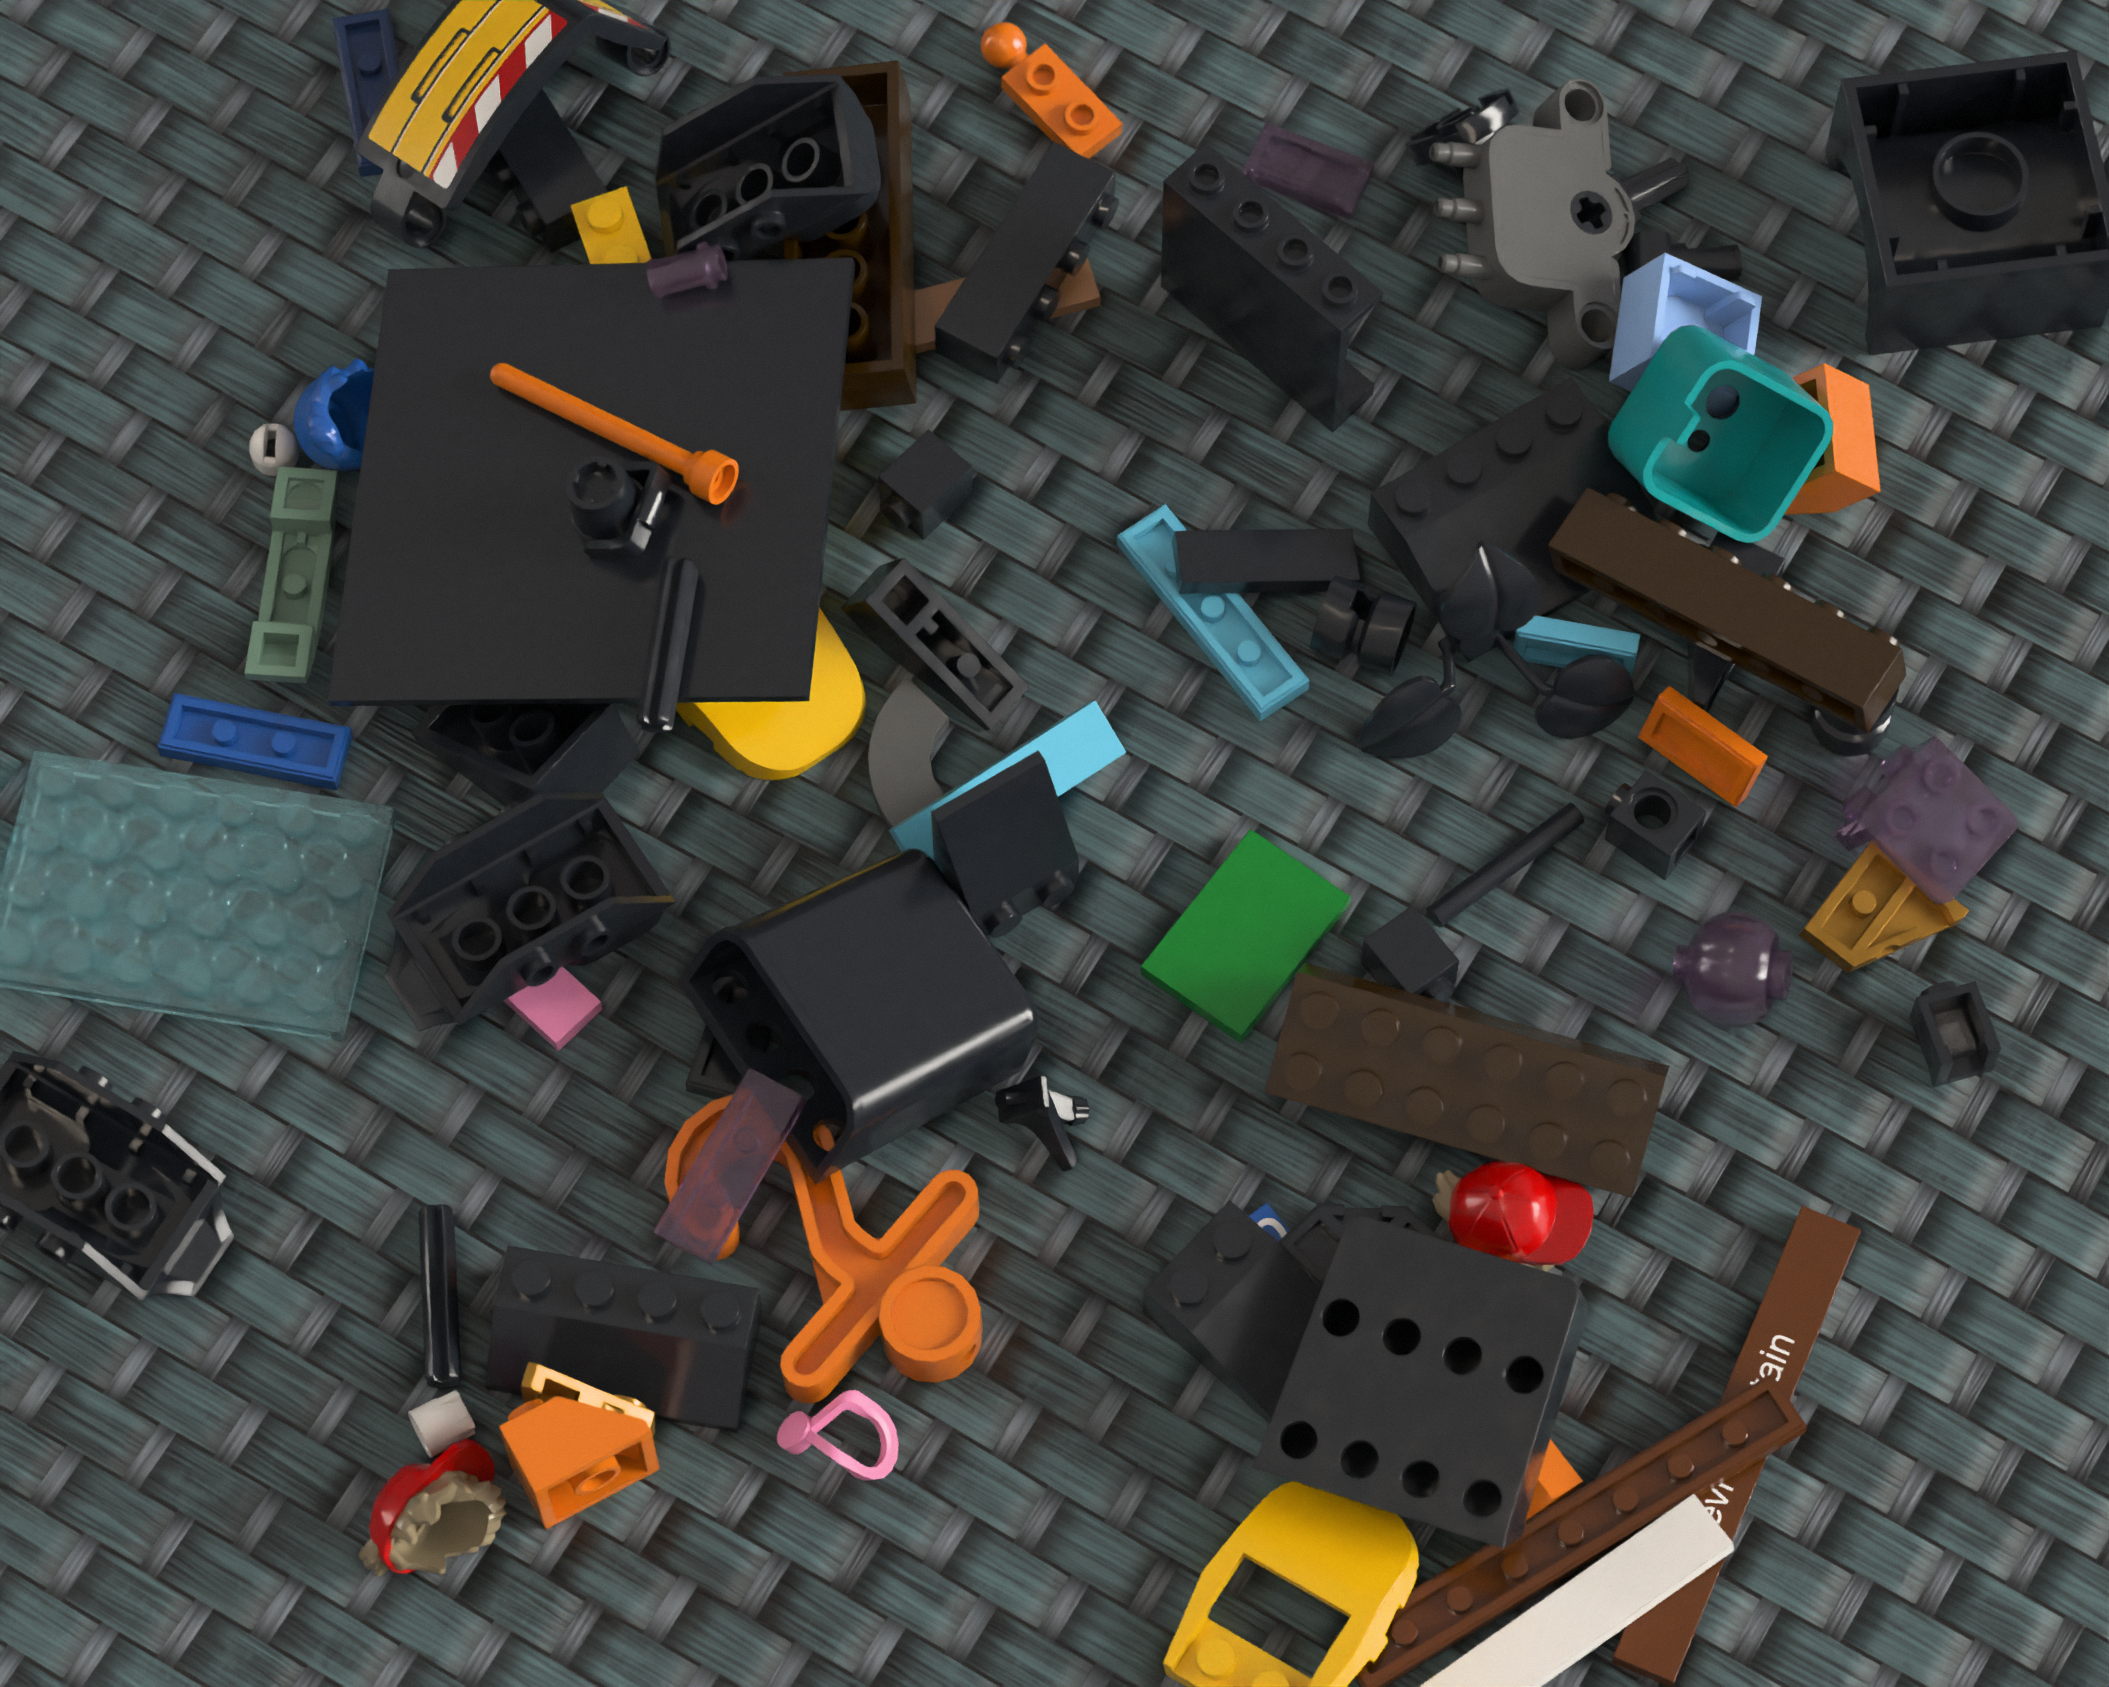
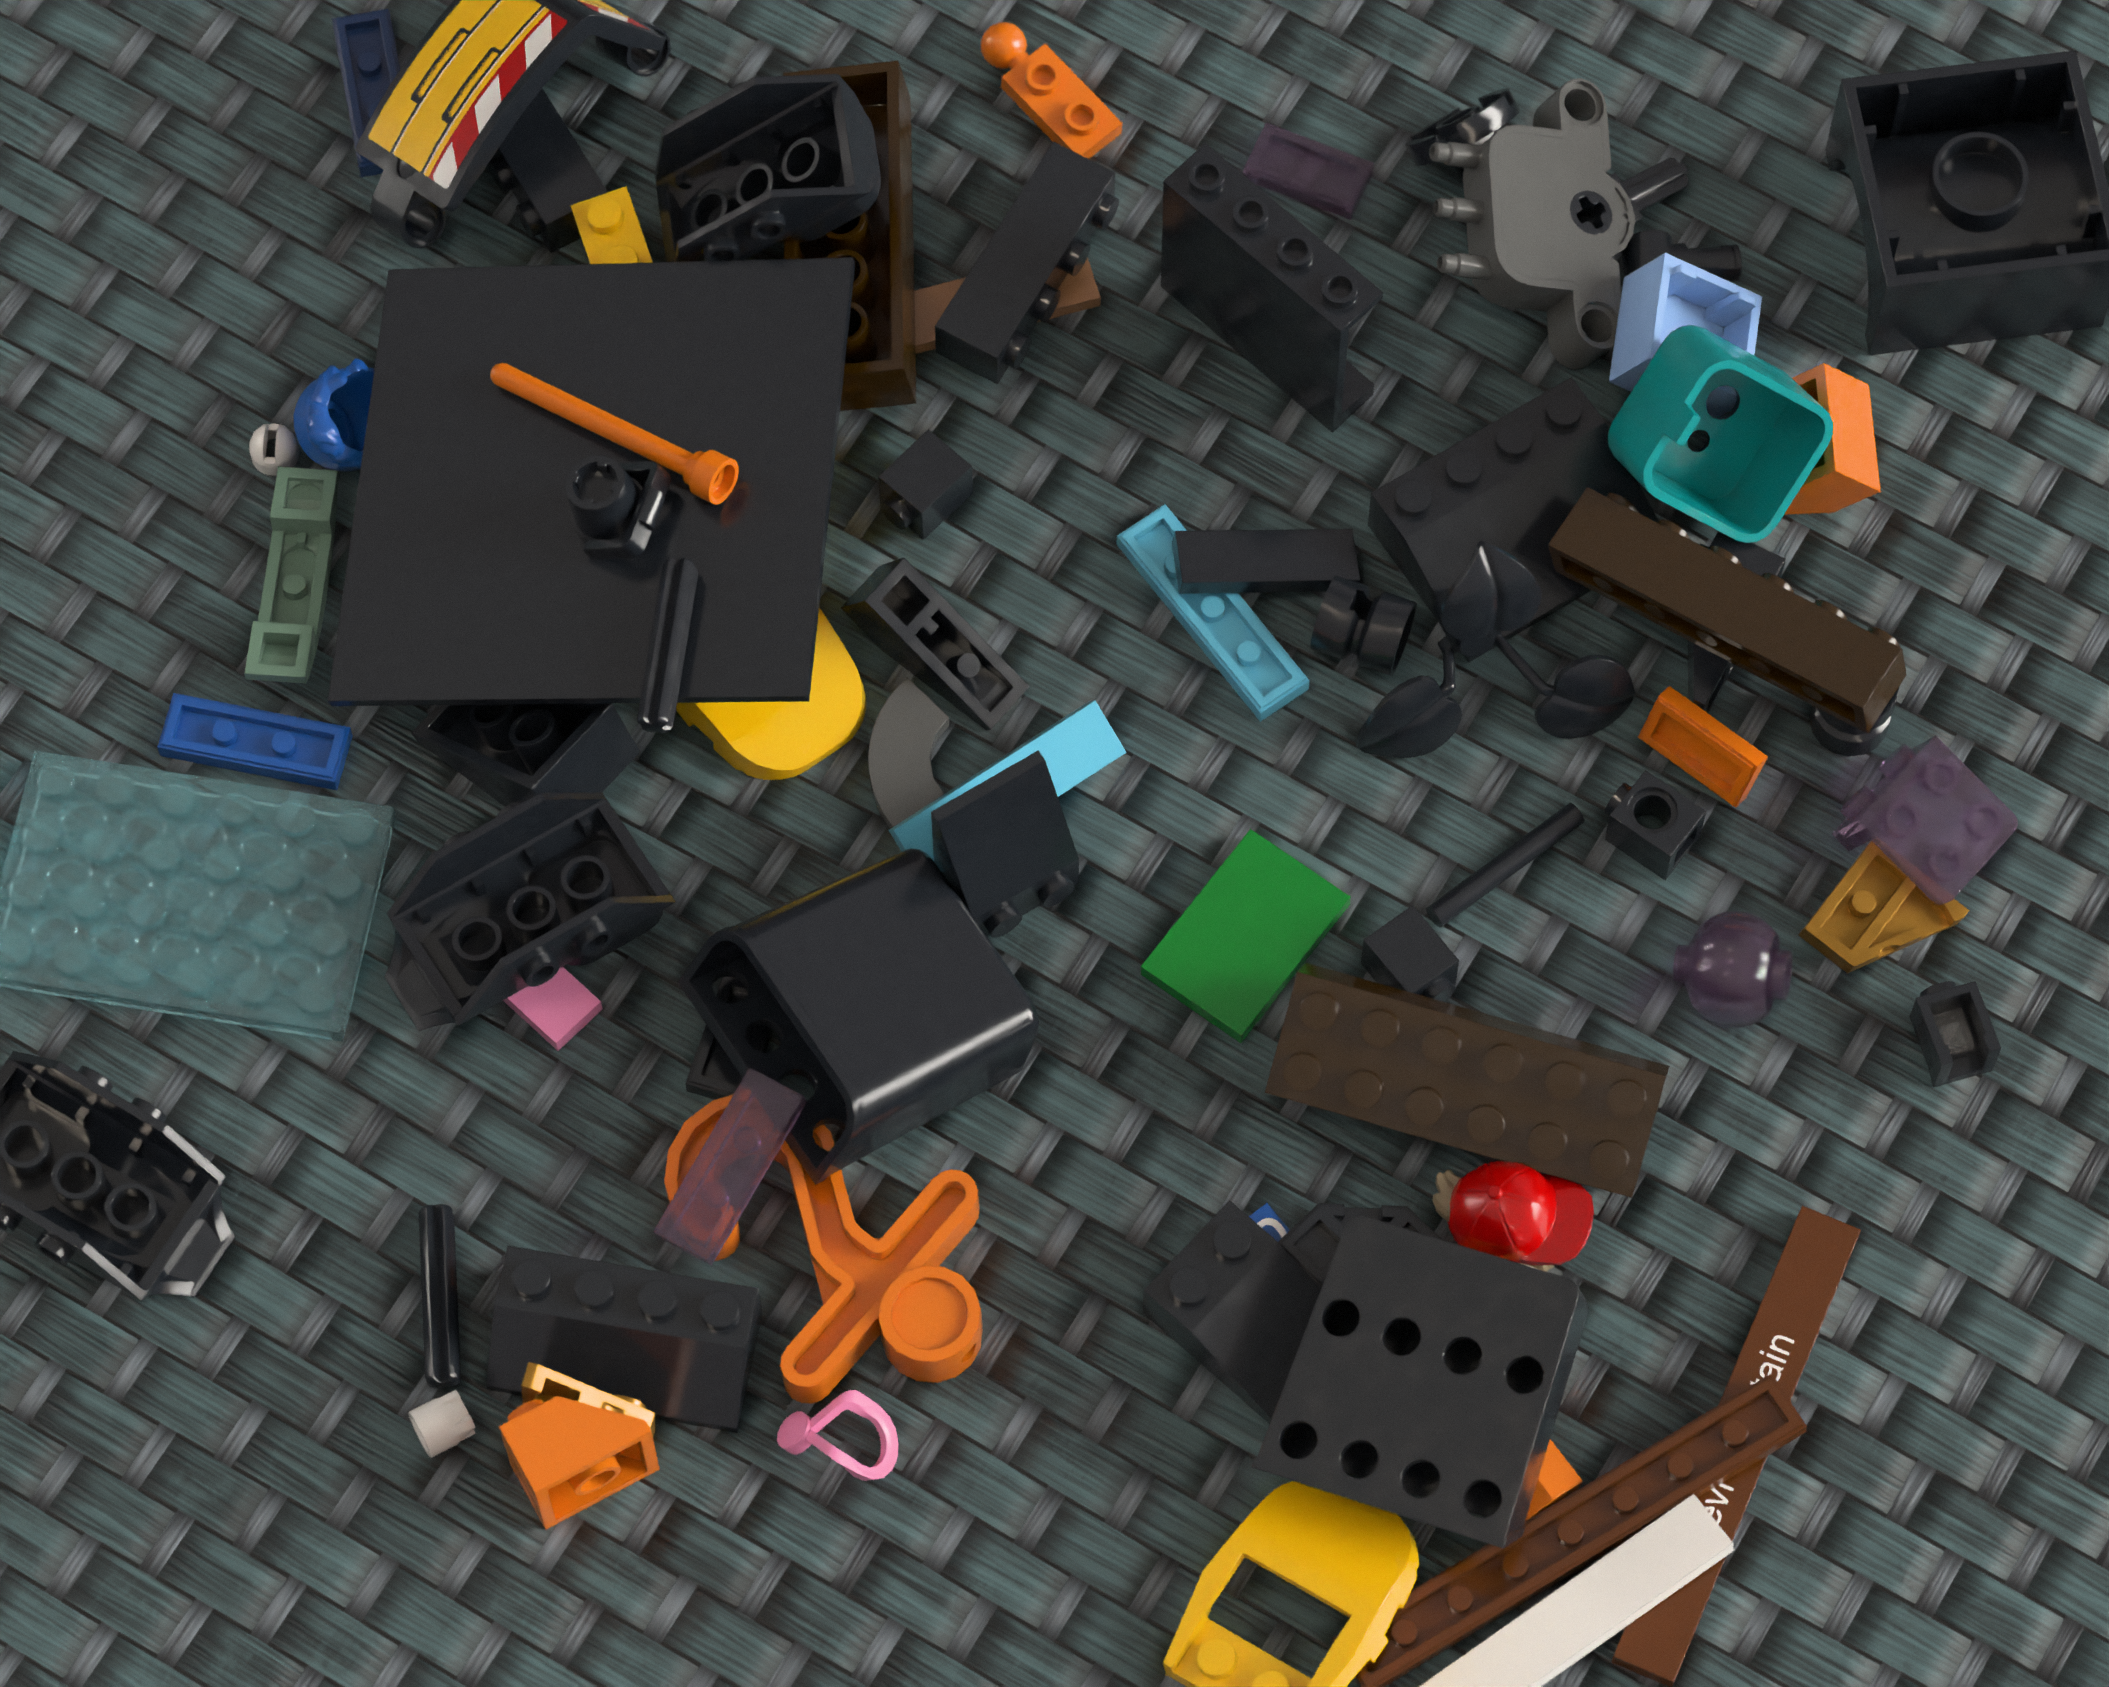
(434, 1512): dark tan hair -> none
(687, 270): clear purple pin -> none
(1044, 1114): black piece -> none
(1561, 642): medium azure tile -> none

